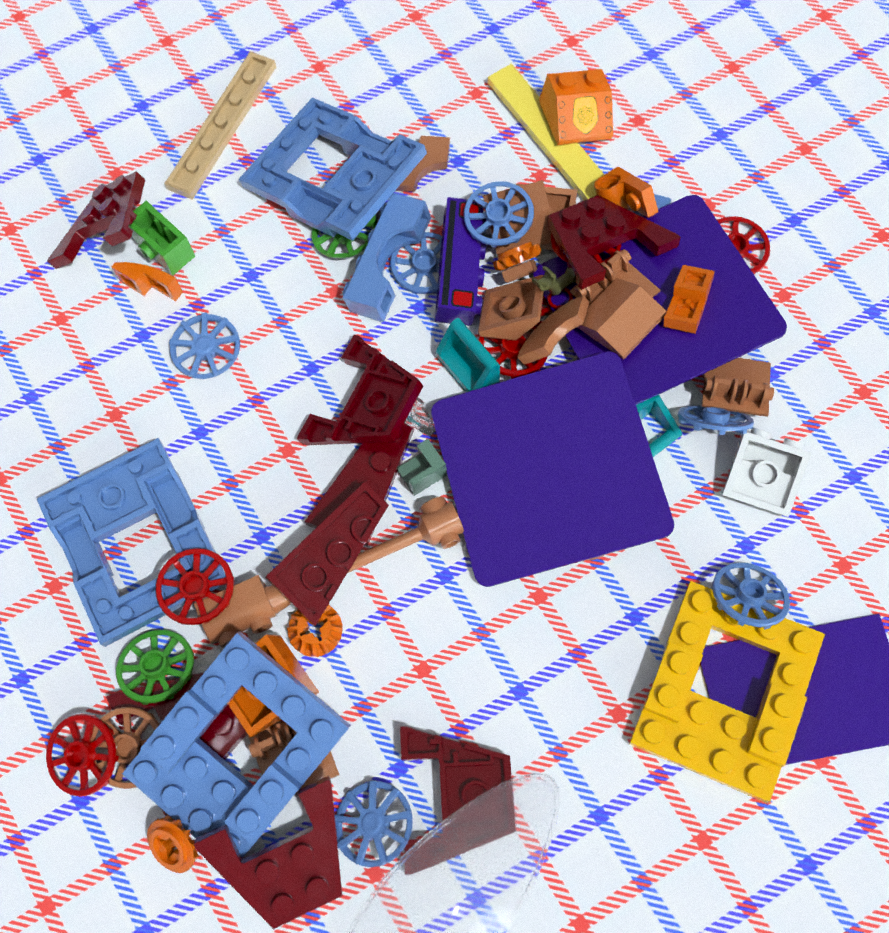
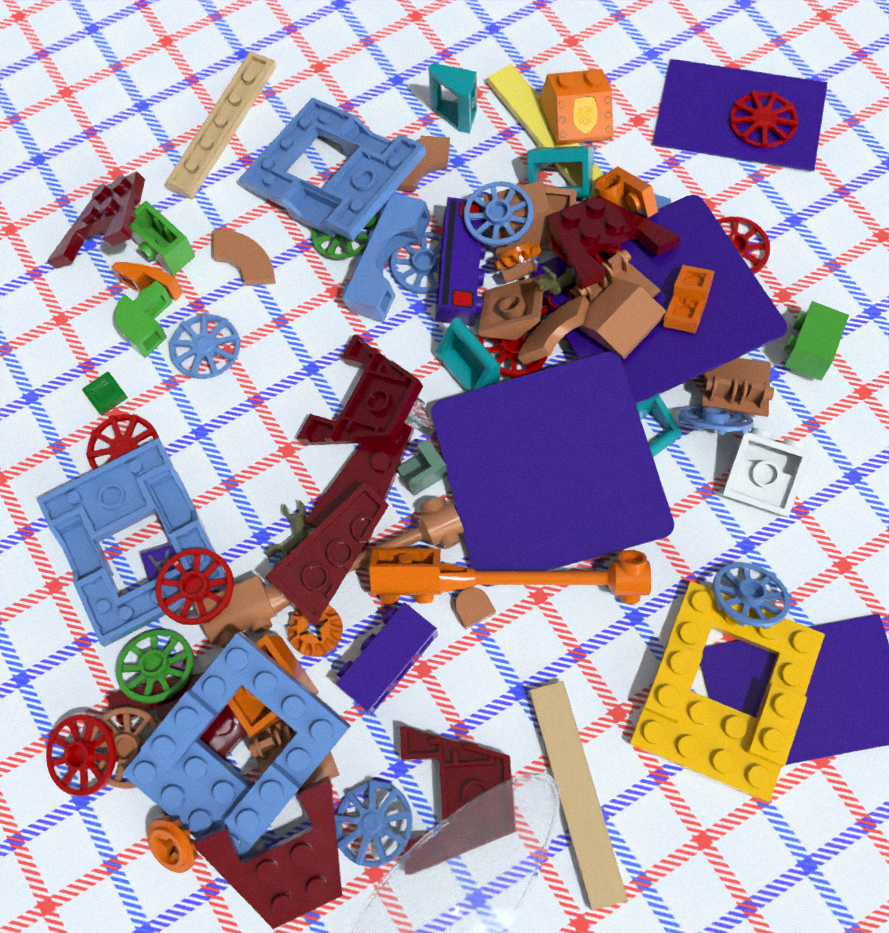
(104, 393): none -> green tile
(122, 443): none -> red wheel
(138, 321): none -> bright green brick
(156, 559): none -> dark purple tile
(245, 255): none -> nougat tile
(299, 530): none -> olive arm
(386, 657): none -> dark purple brick
(423, 575): none -> orange bar
(461, 84): none -> teal tile
(473, 607): none -> nougat tile
(564, 154): none -> teal tile
(578, 796): none -> tan tile
(699, 107): none -> dark purple piece
(764, 118): none -> red wheel
(816, 340): none -> bright green brick

